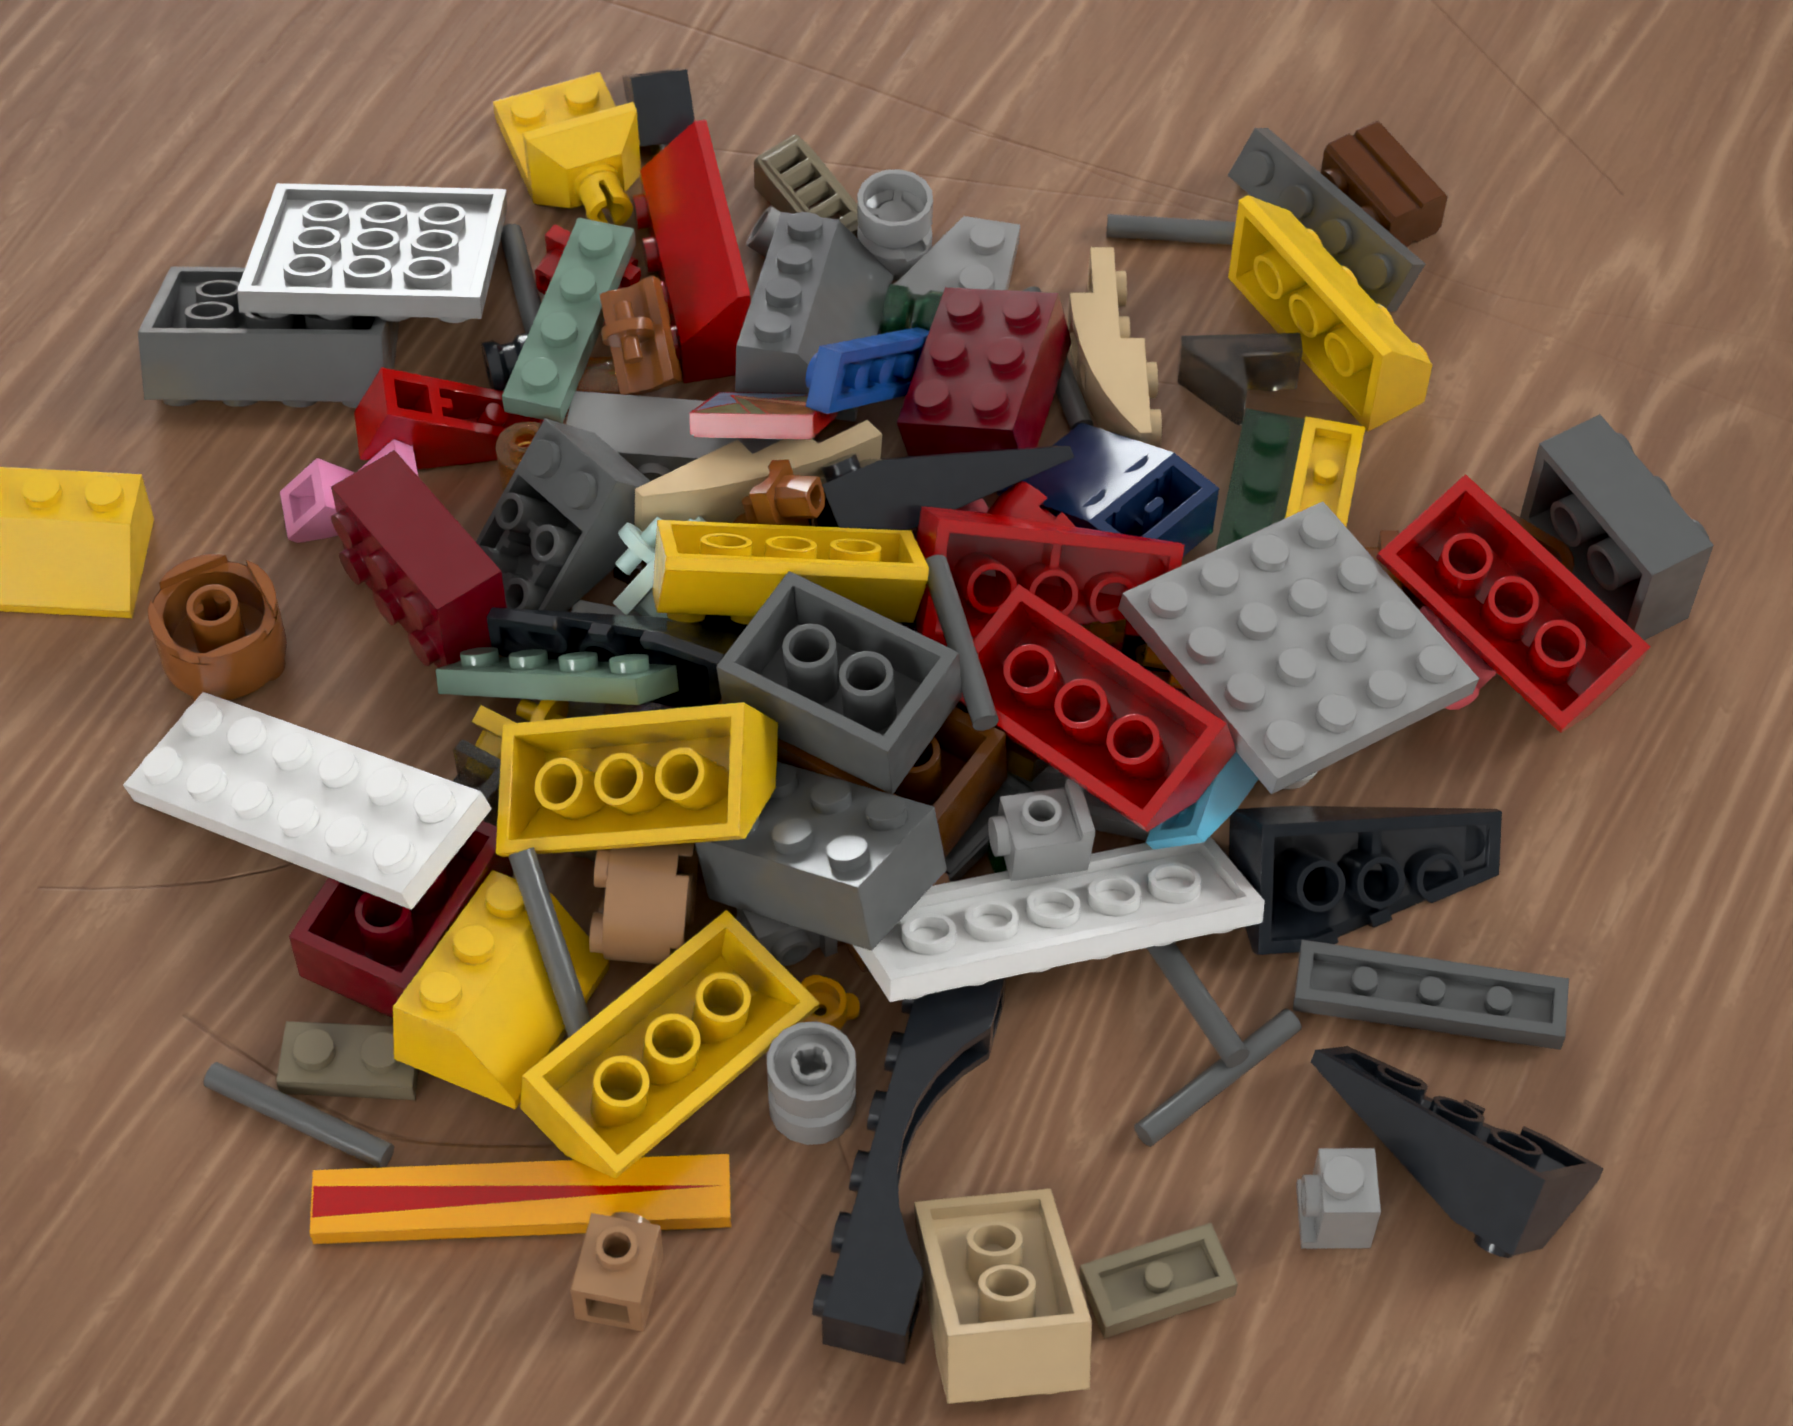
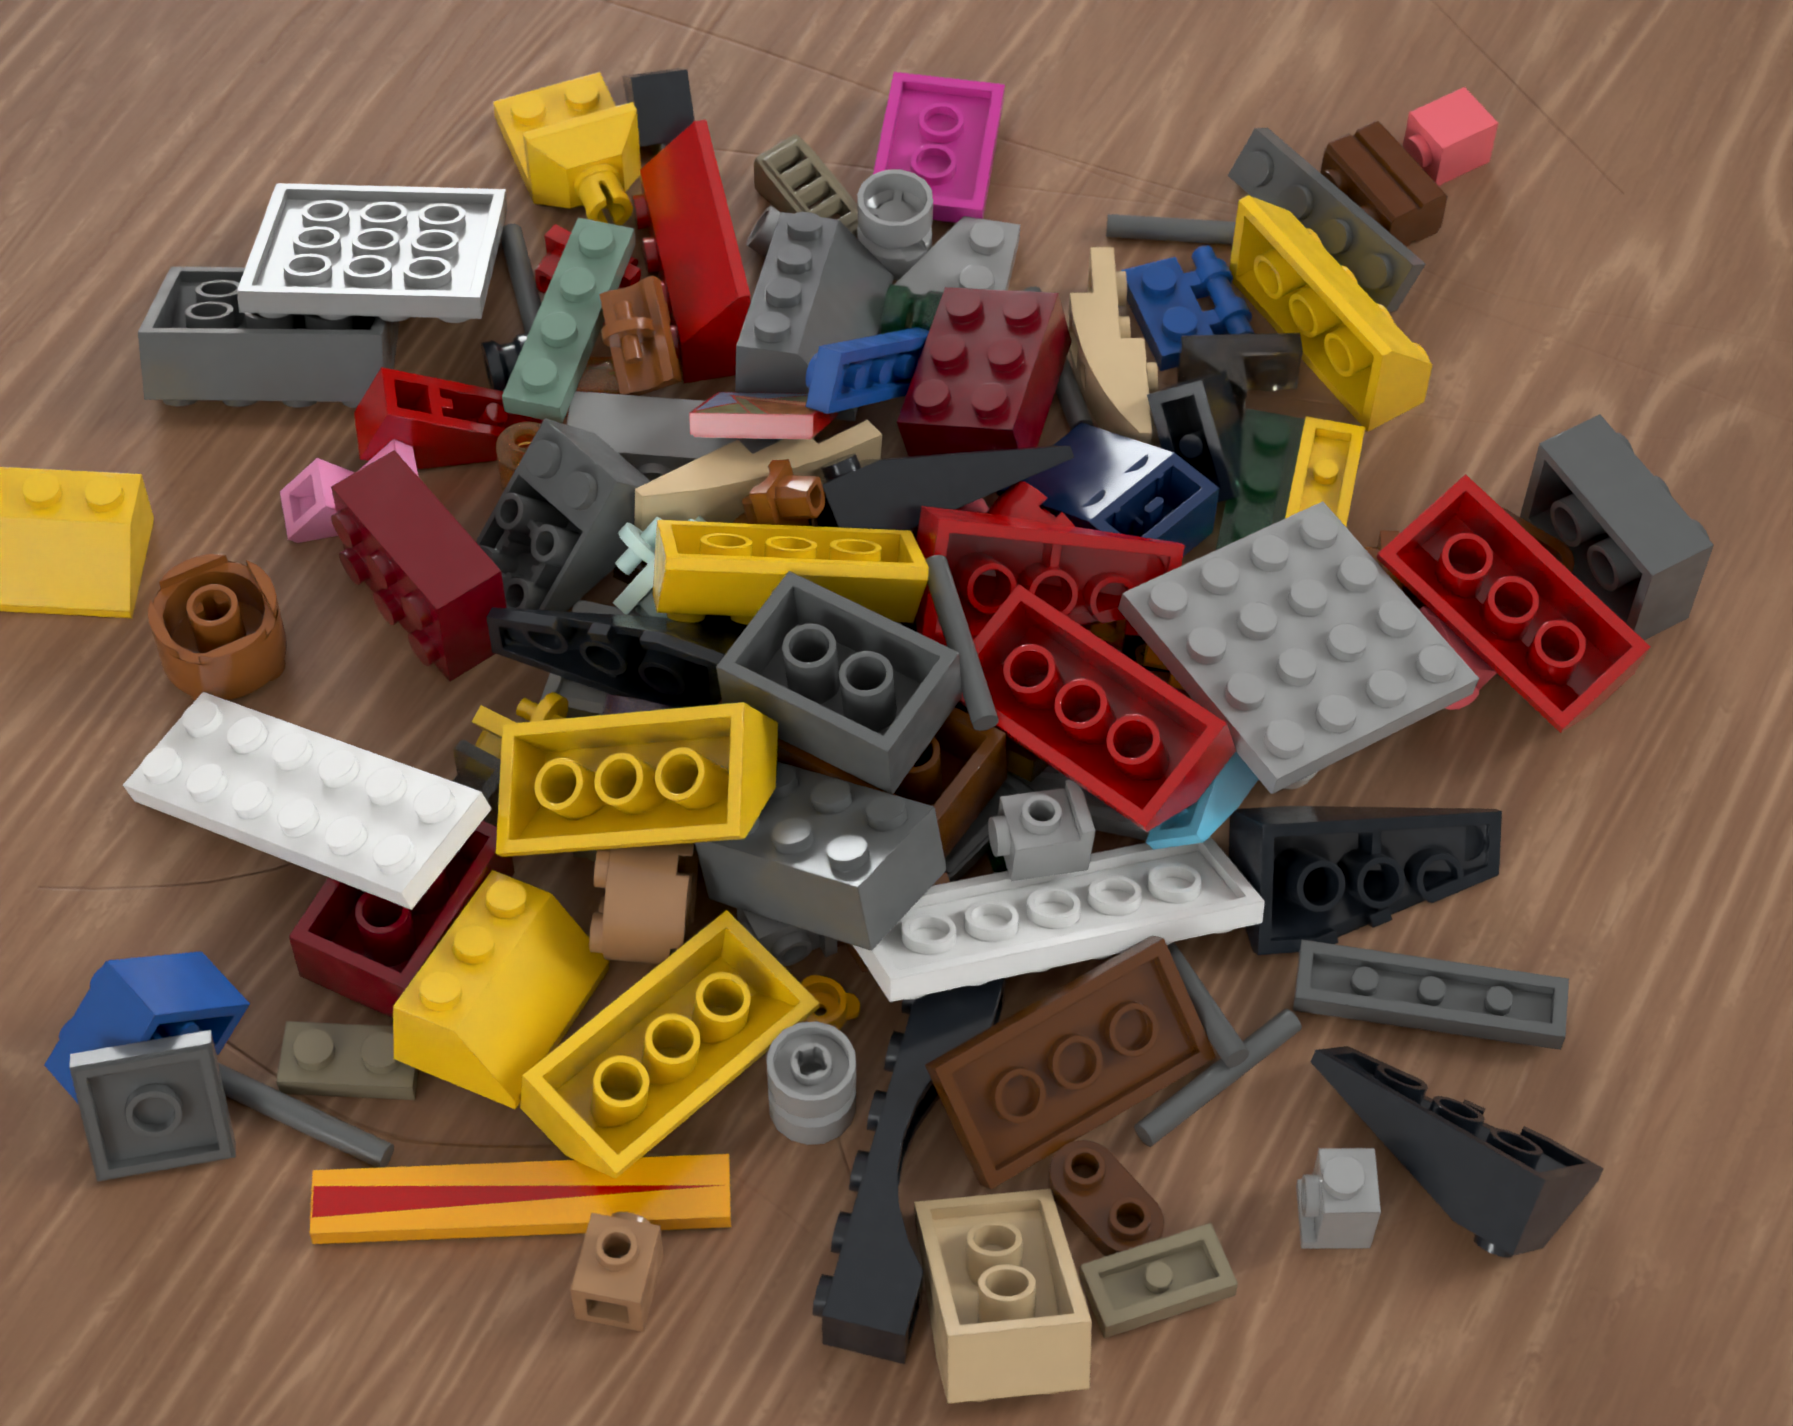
(145, 1002): none -> blue brick
(153, 1105): none -> dark grey tile
(550, 940): dark grey bar -> none
(573, 677): sand green plate -> none
(945, 136): none -> dark pink plate
(1070, 1061): none -> reddish brown plate
(1101, 1199): none -> reddish brown plate
(1168, 307): none -> blue plate
(1203, 428): none -> black slope
(1450, 136): none -> coral brick

